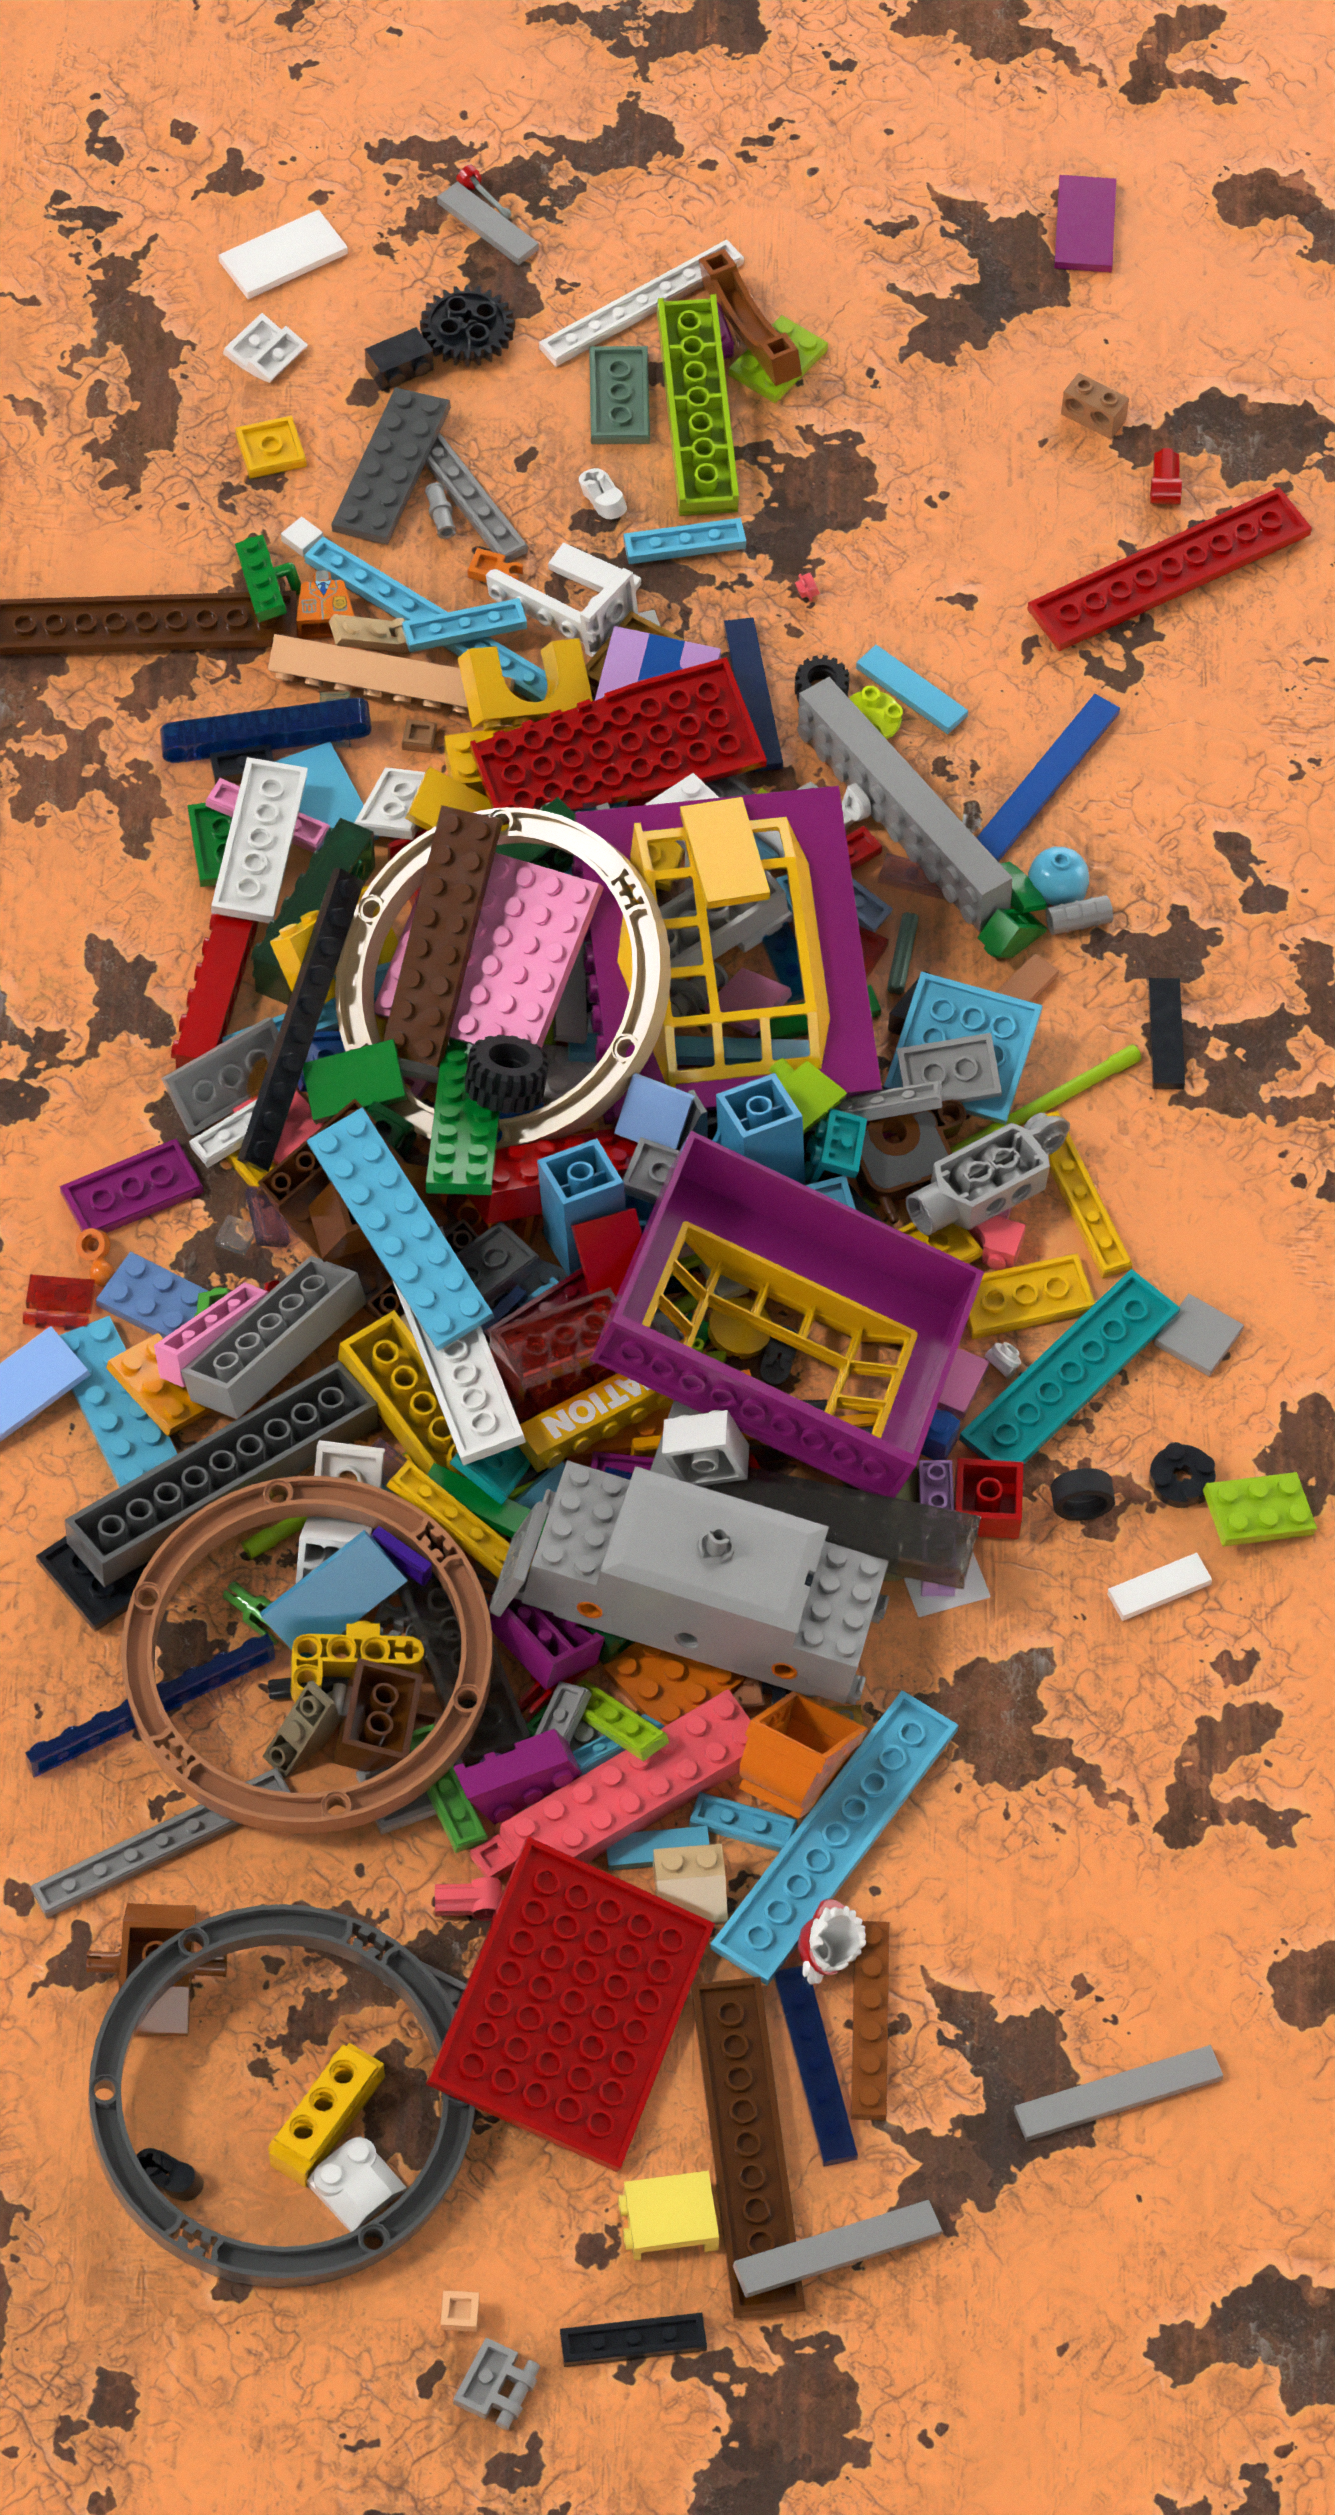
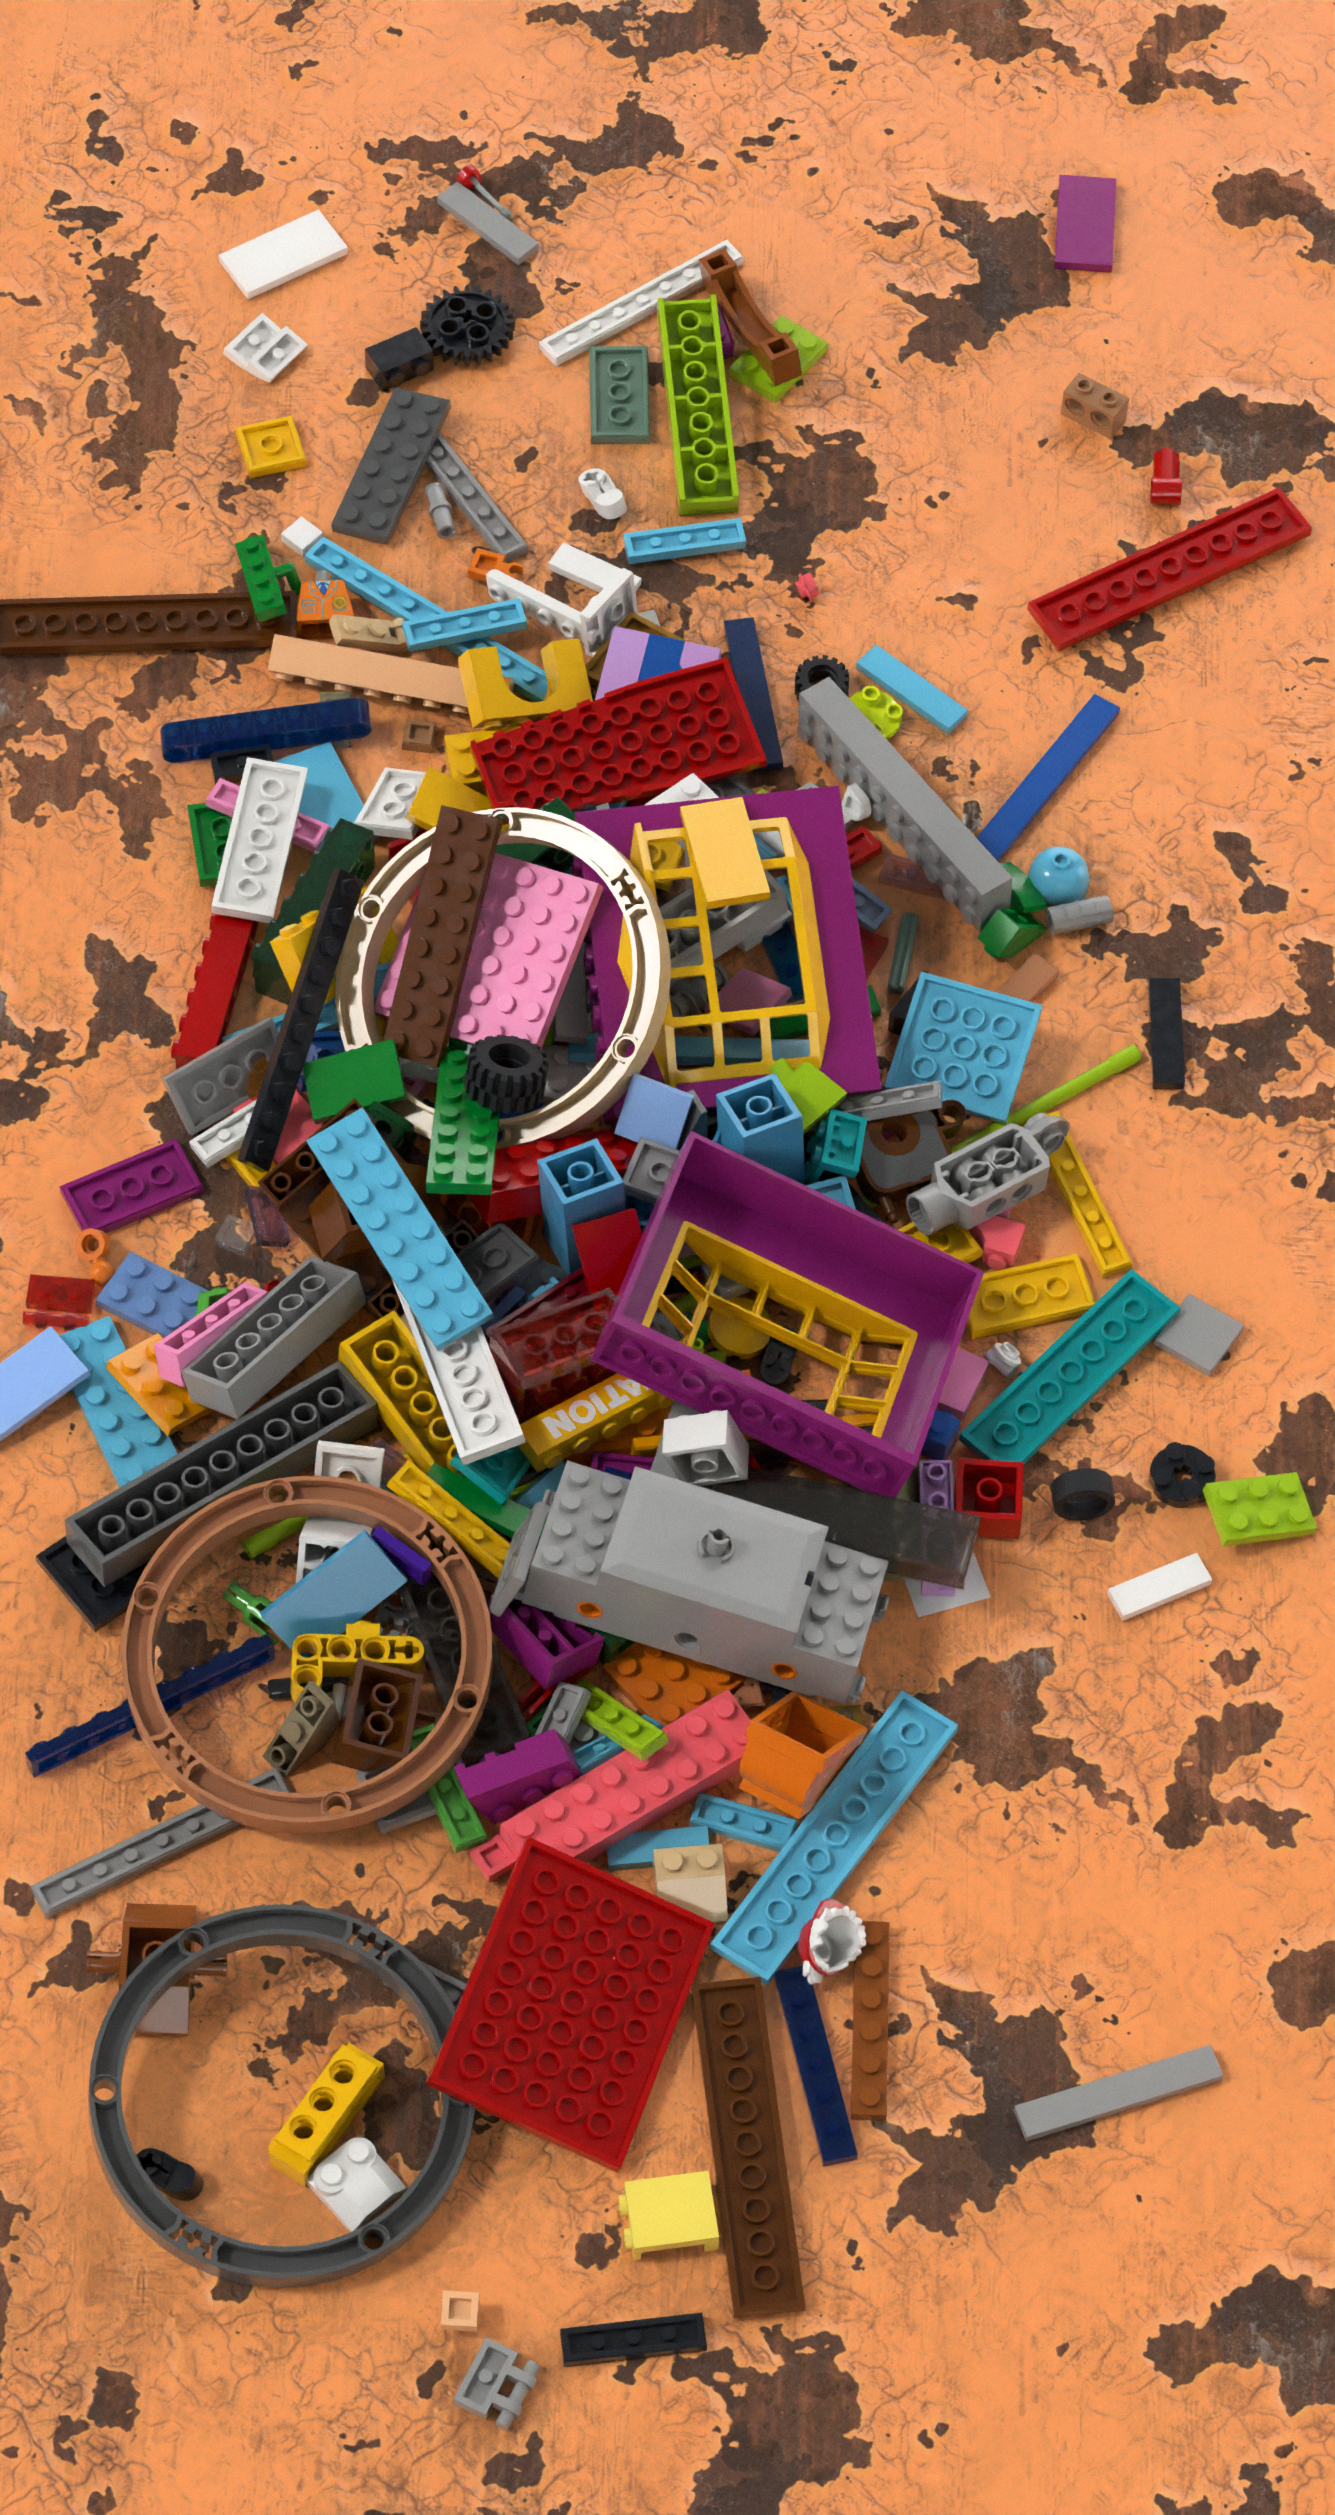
(474, 1899): coral piece -> none
(837, 2248): light grey tile -> none
(961, 1065): light grey plate -> none

